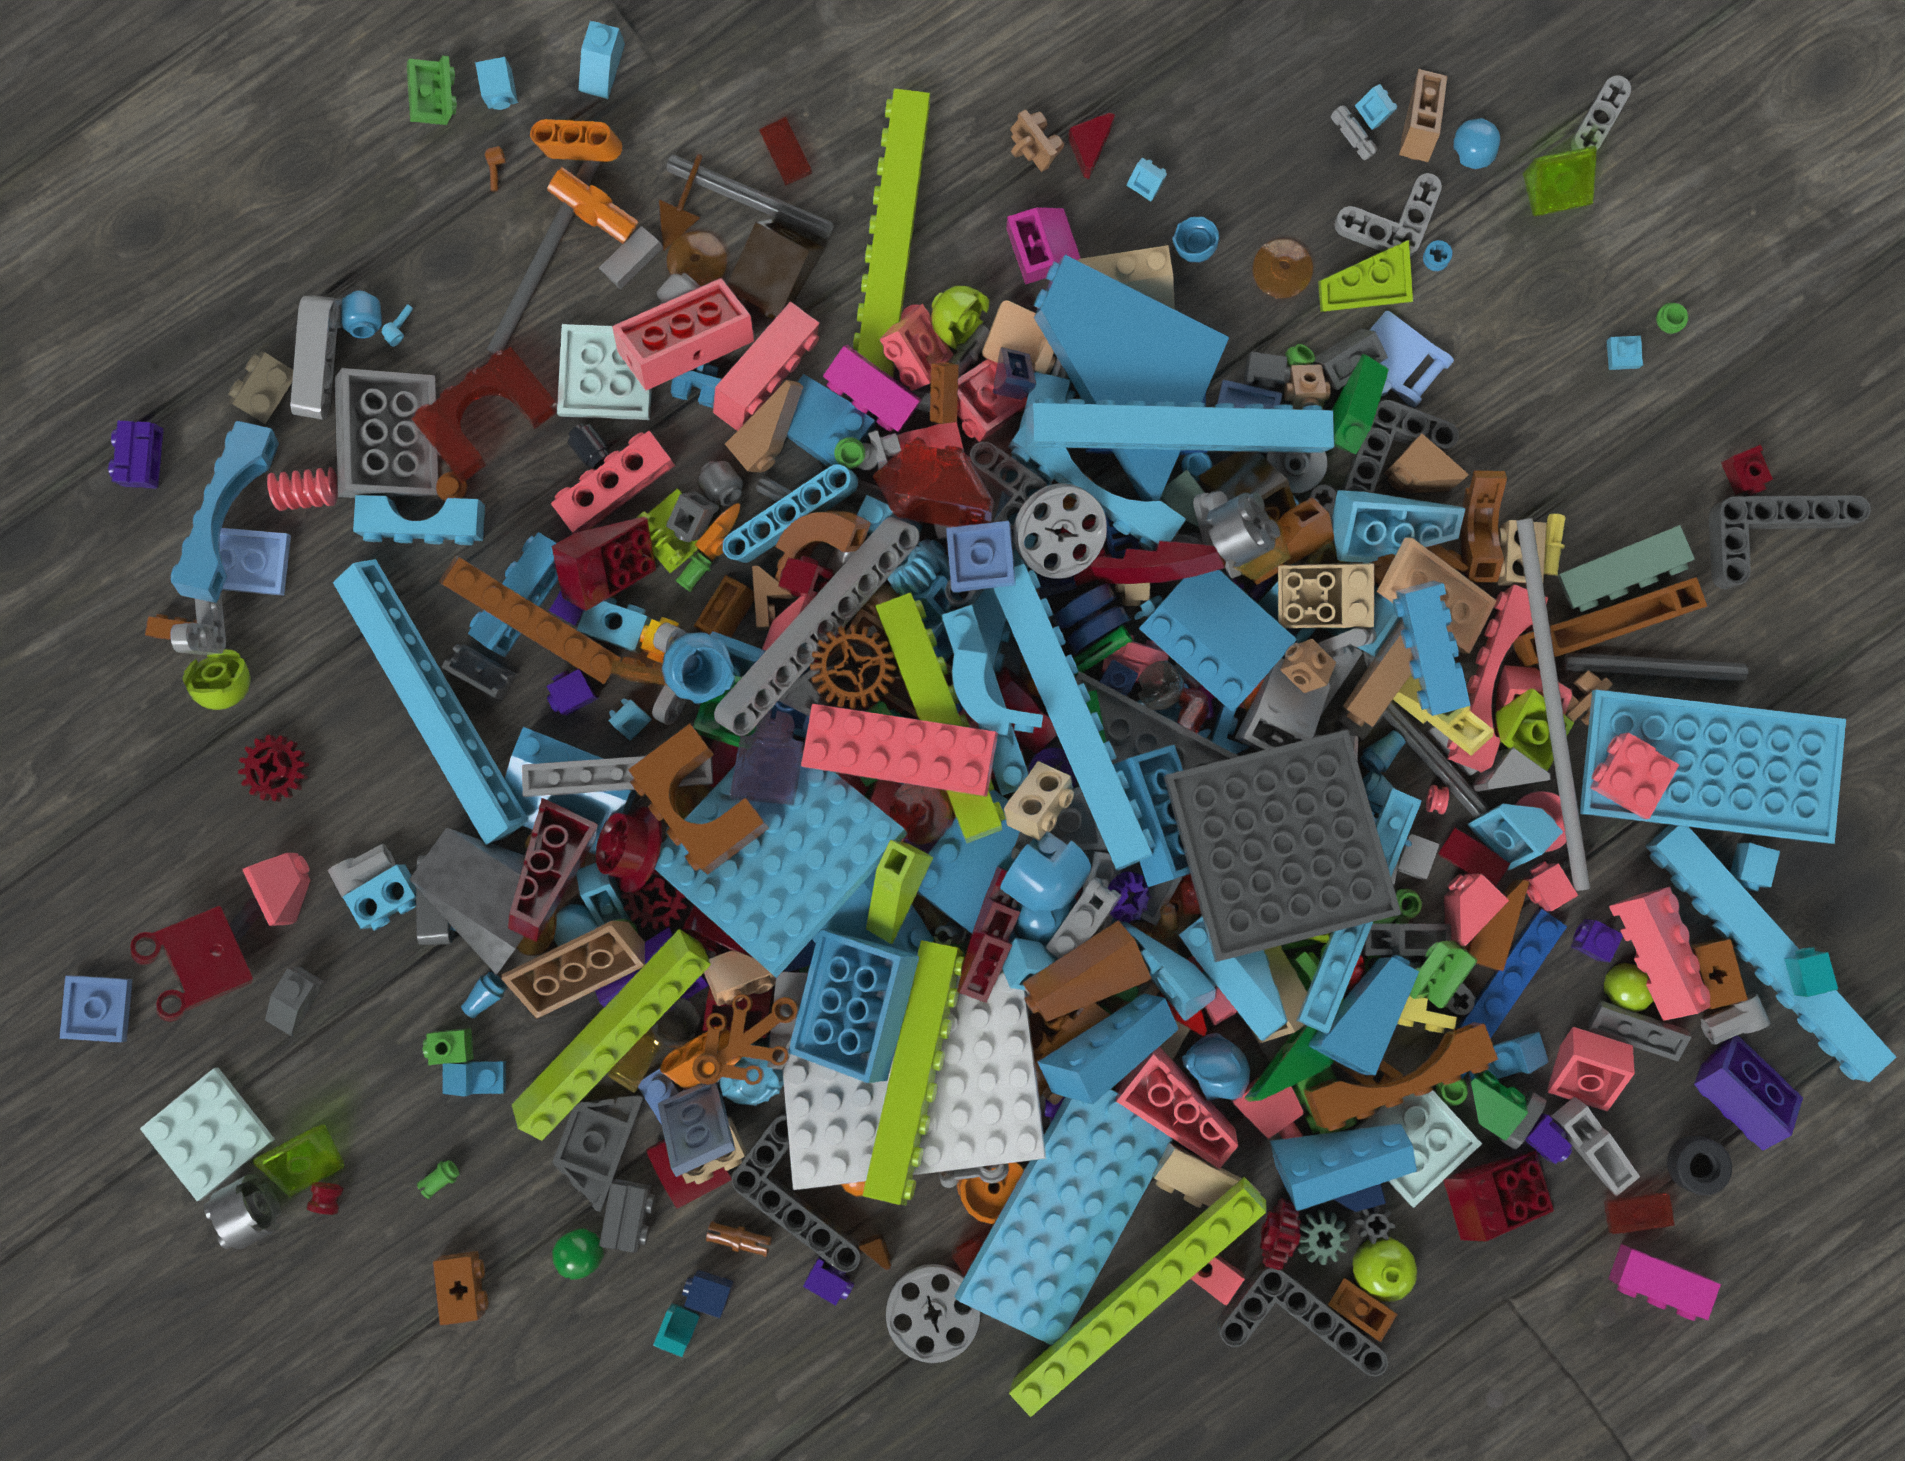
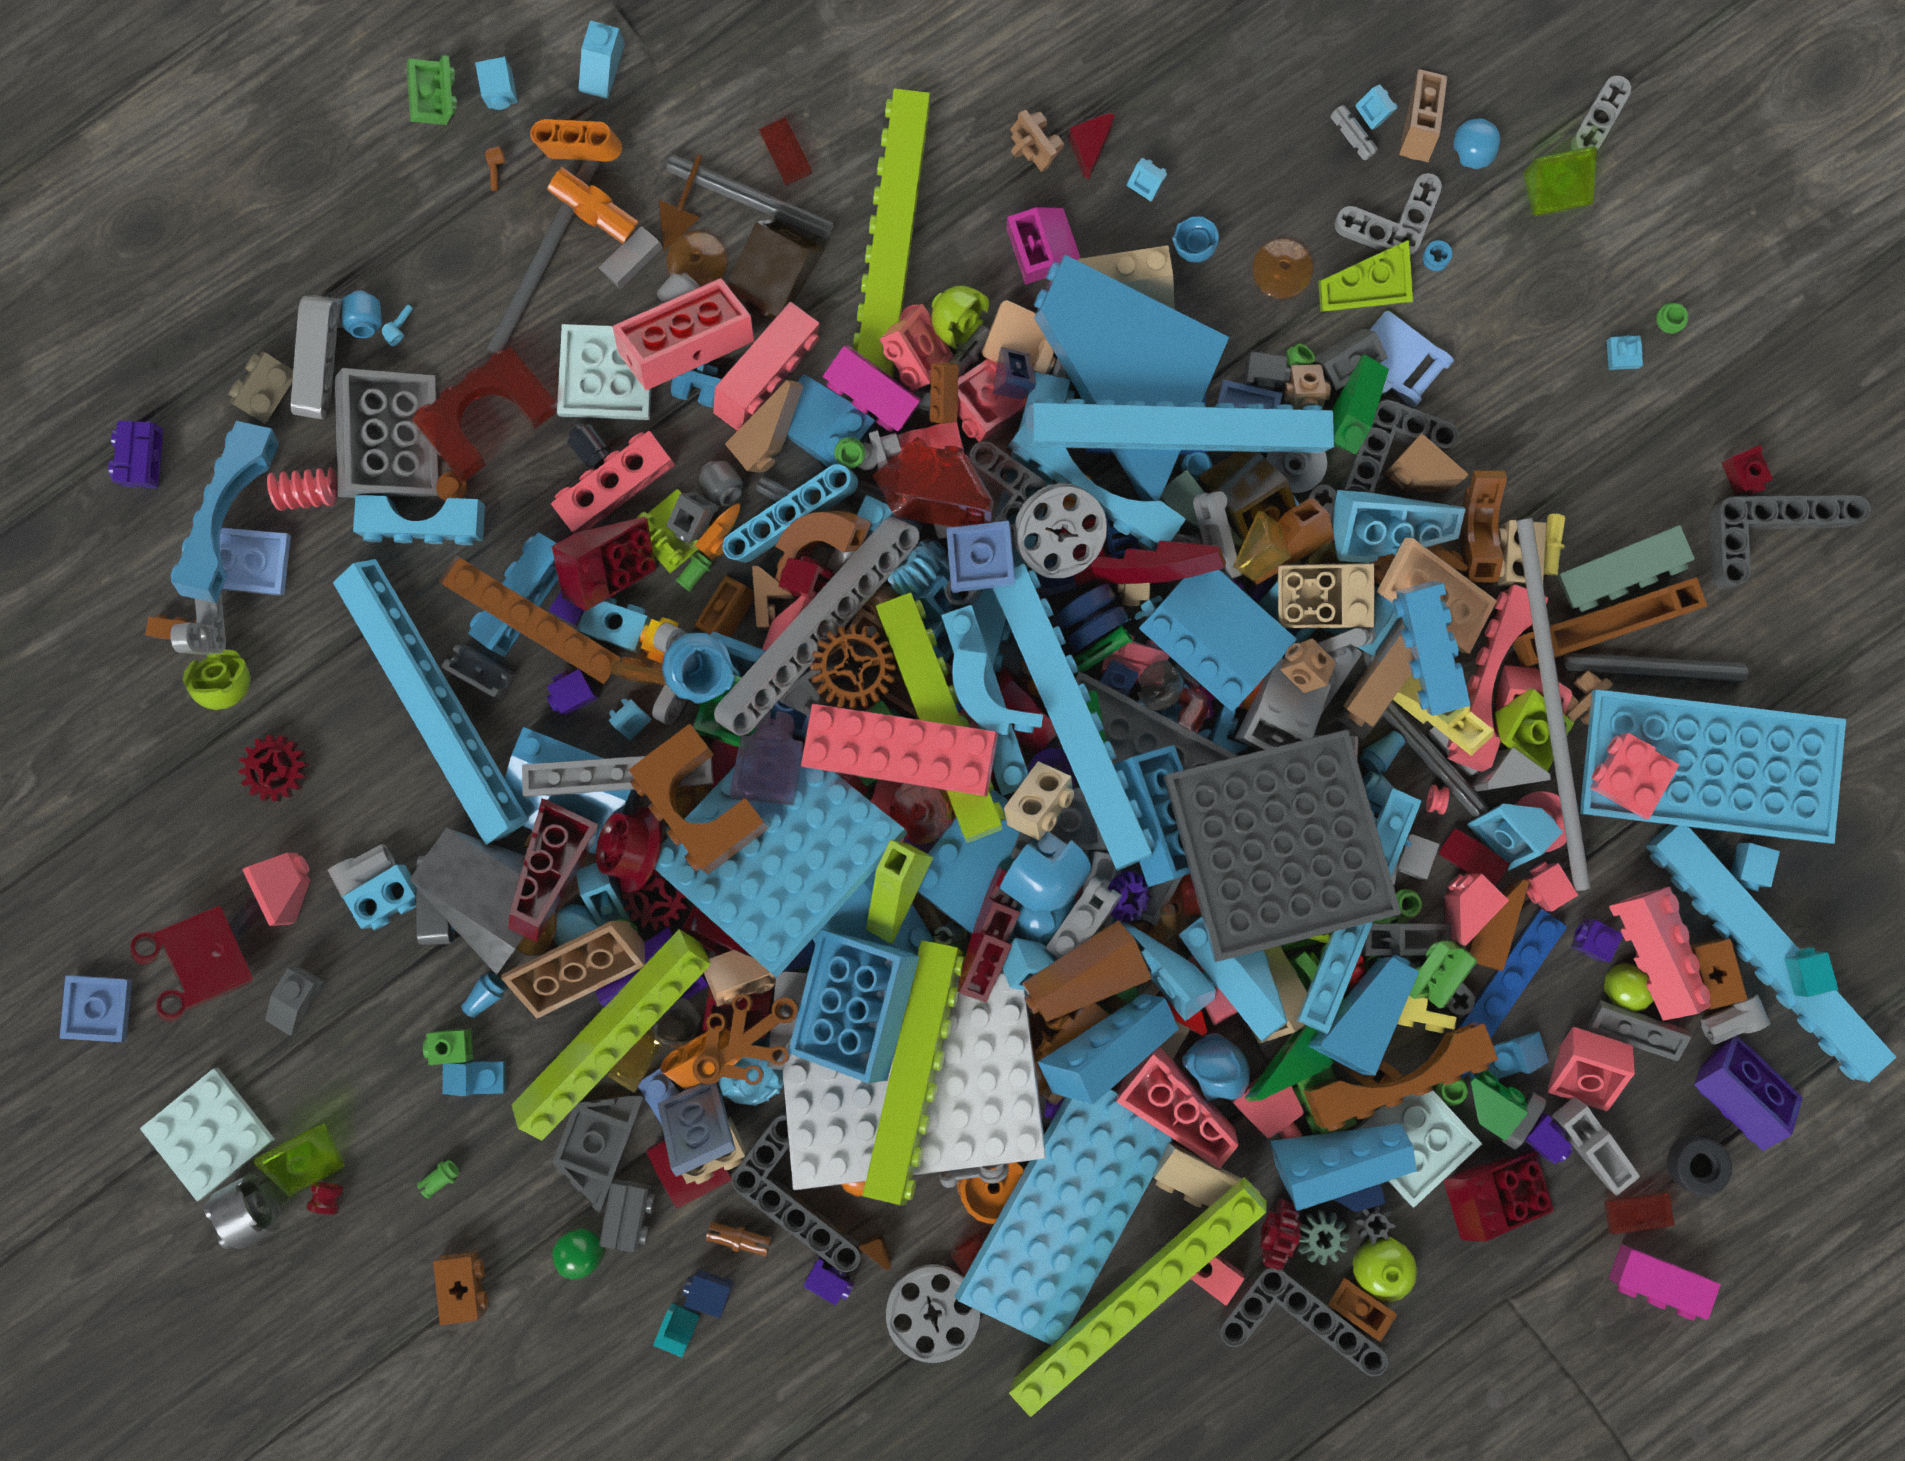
(1242, 529): flat silver brick -> none

